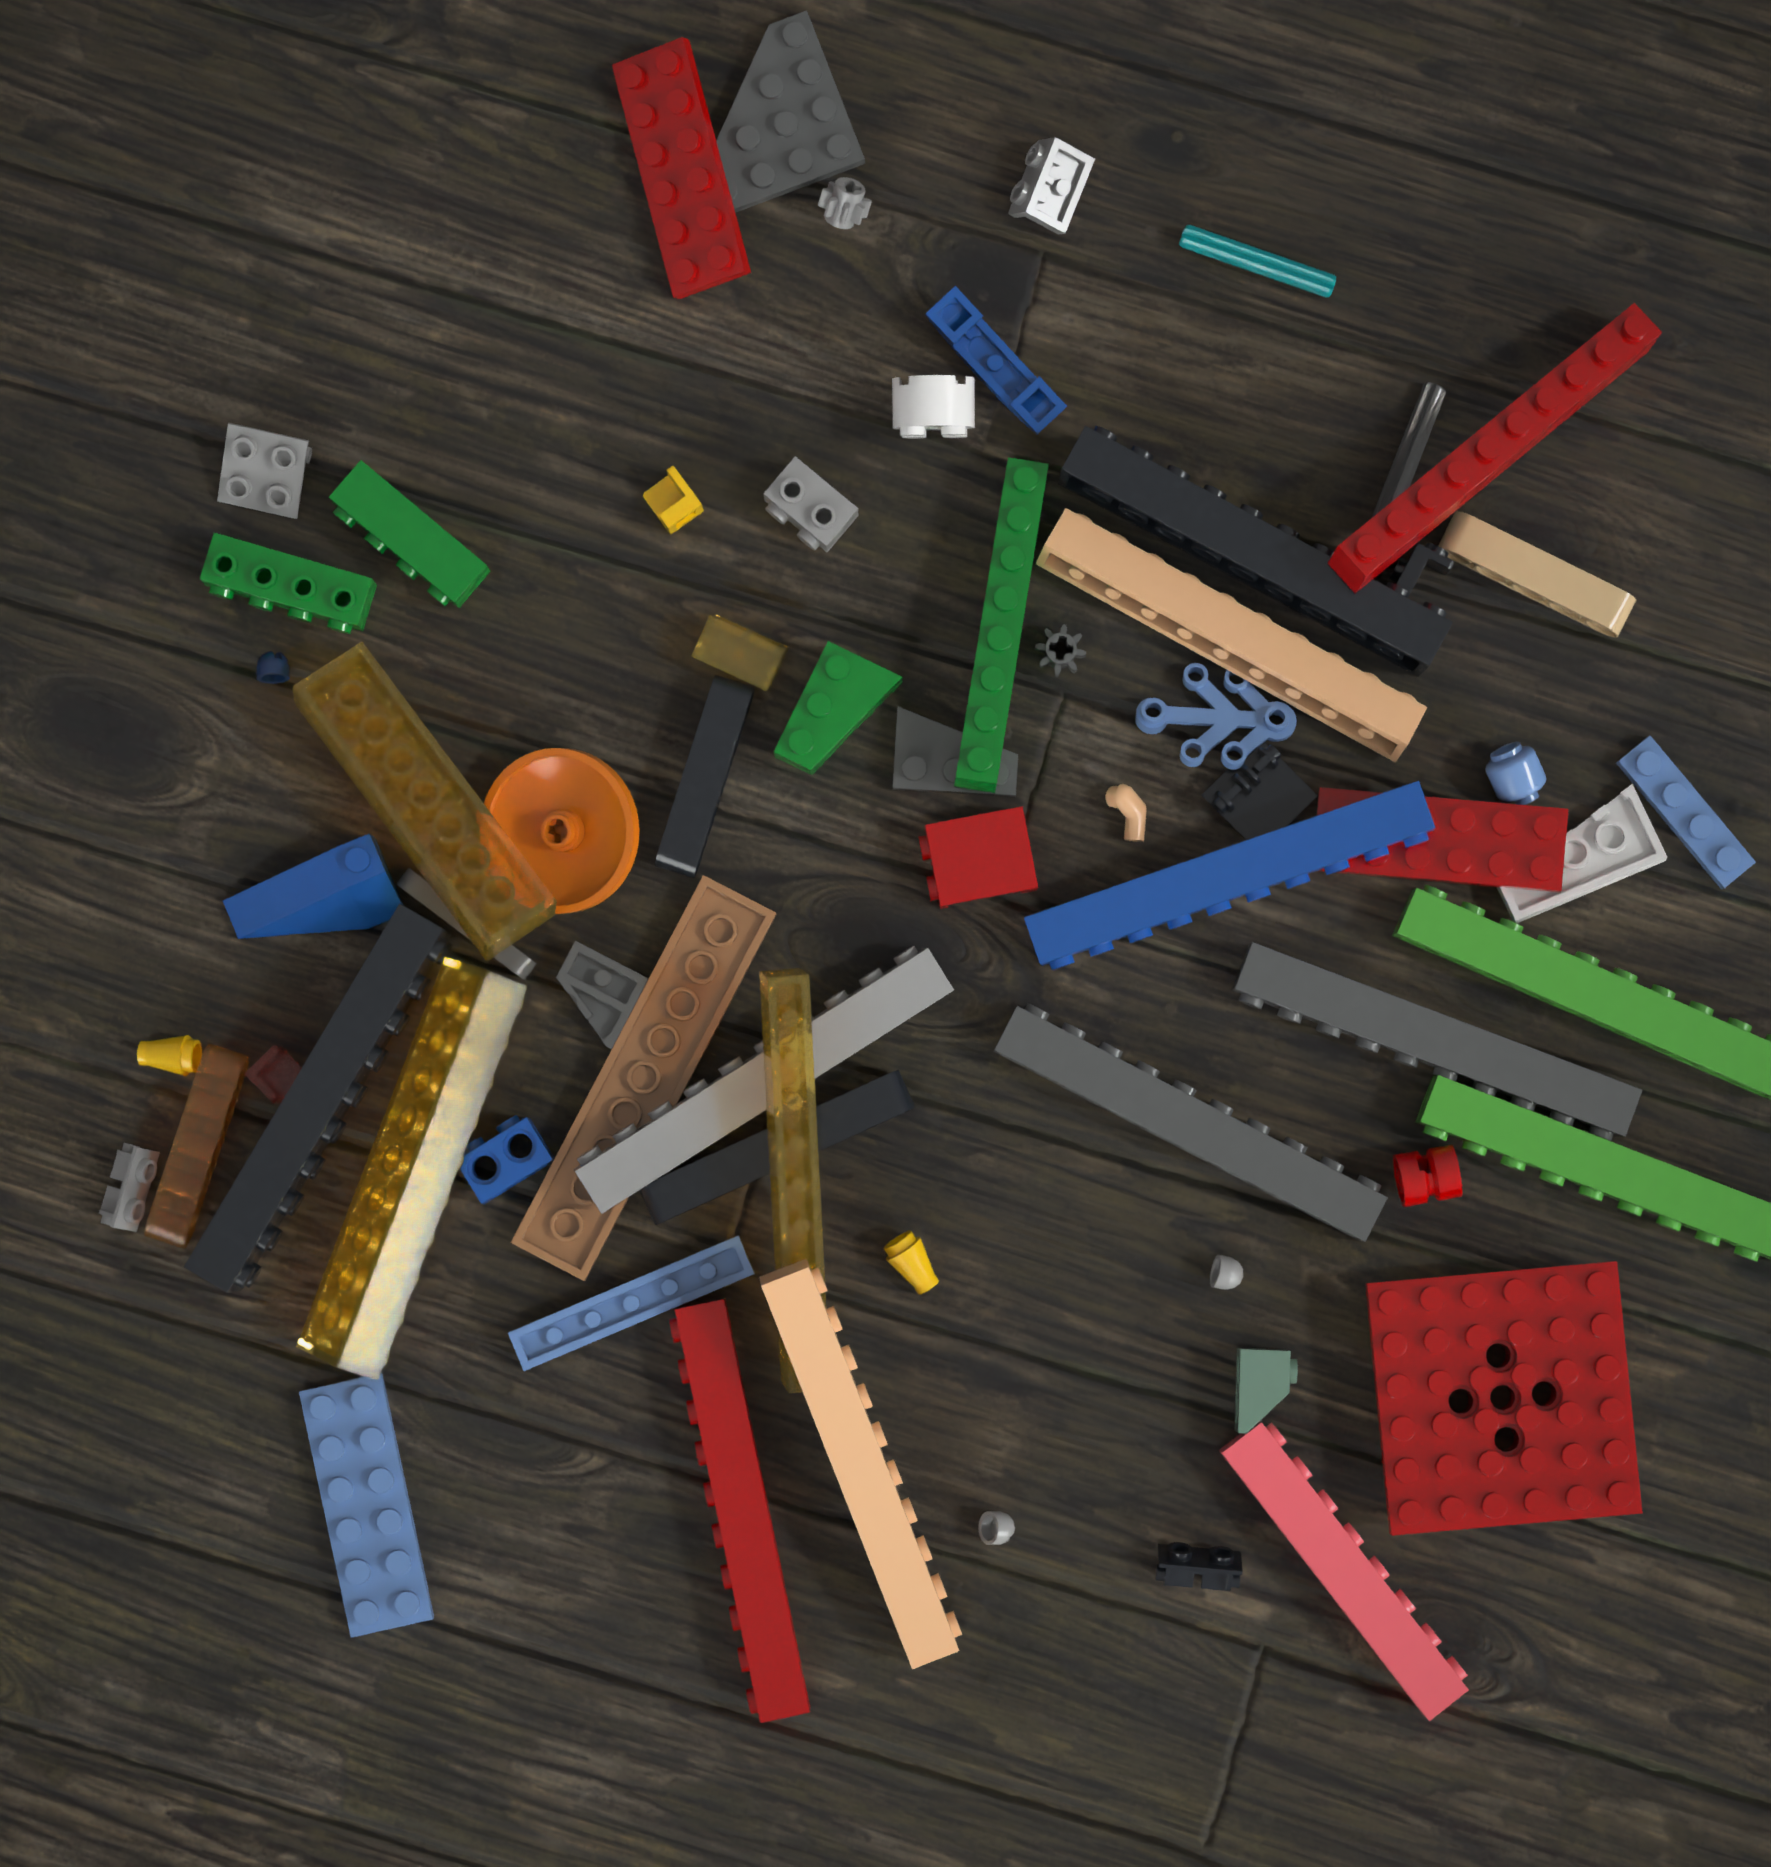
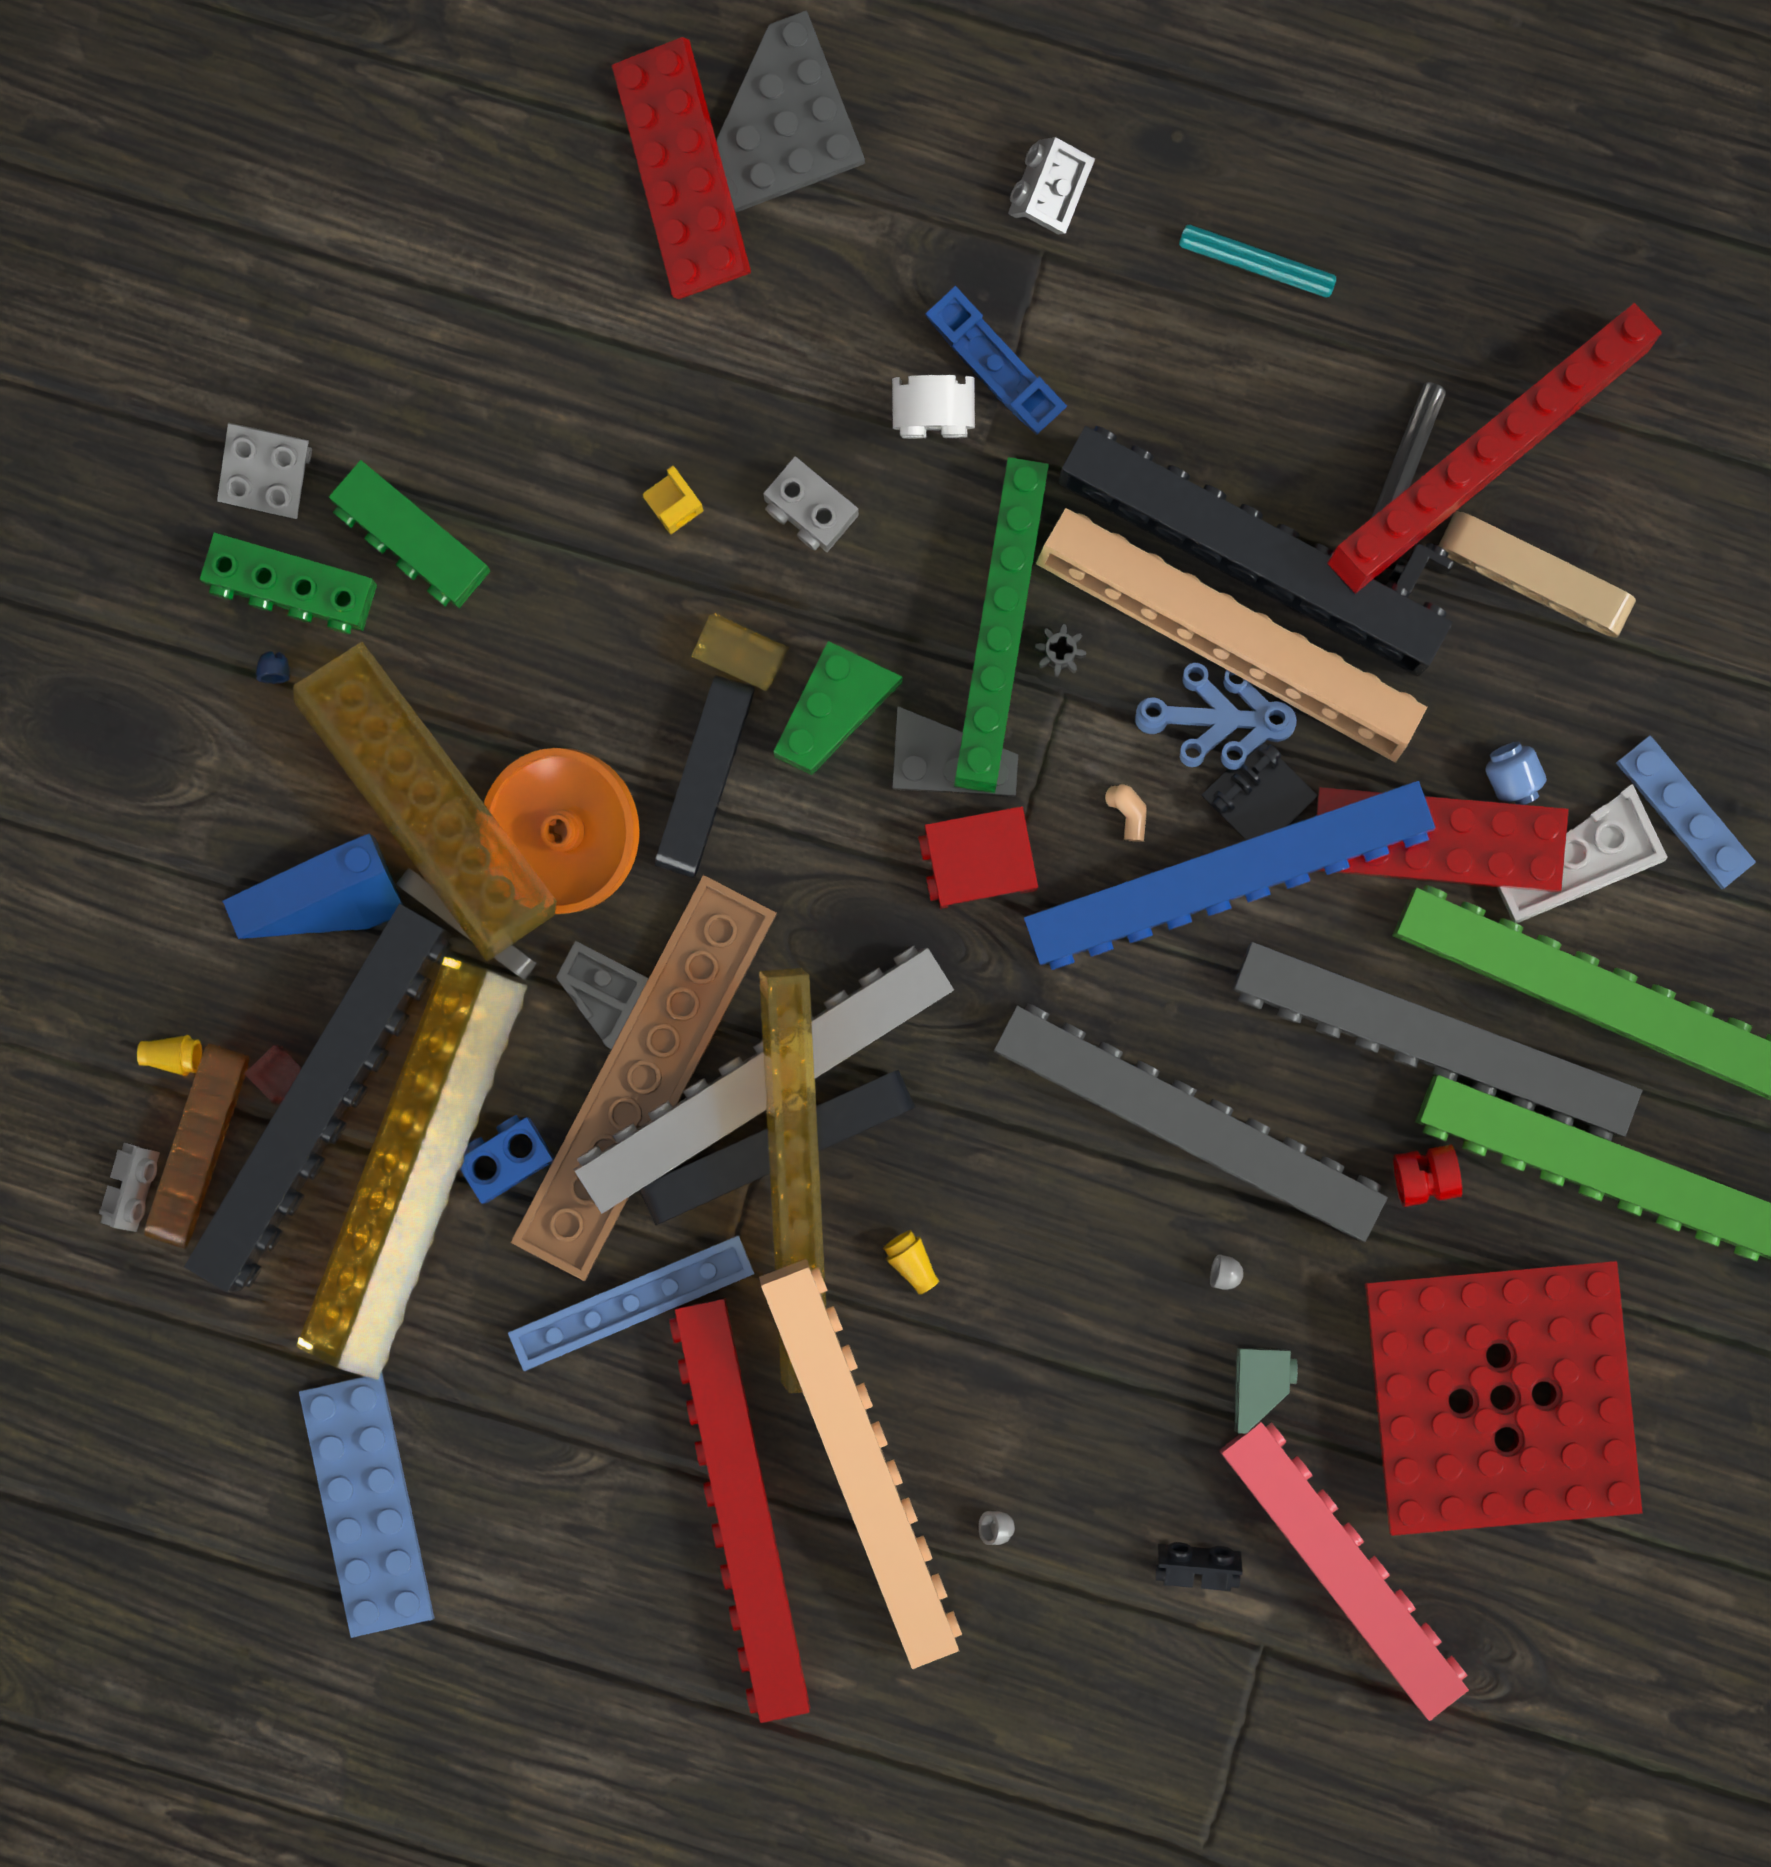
(844, 203): light grey gear -> none

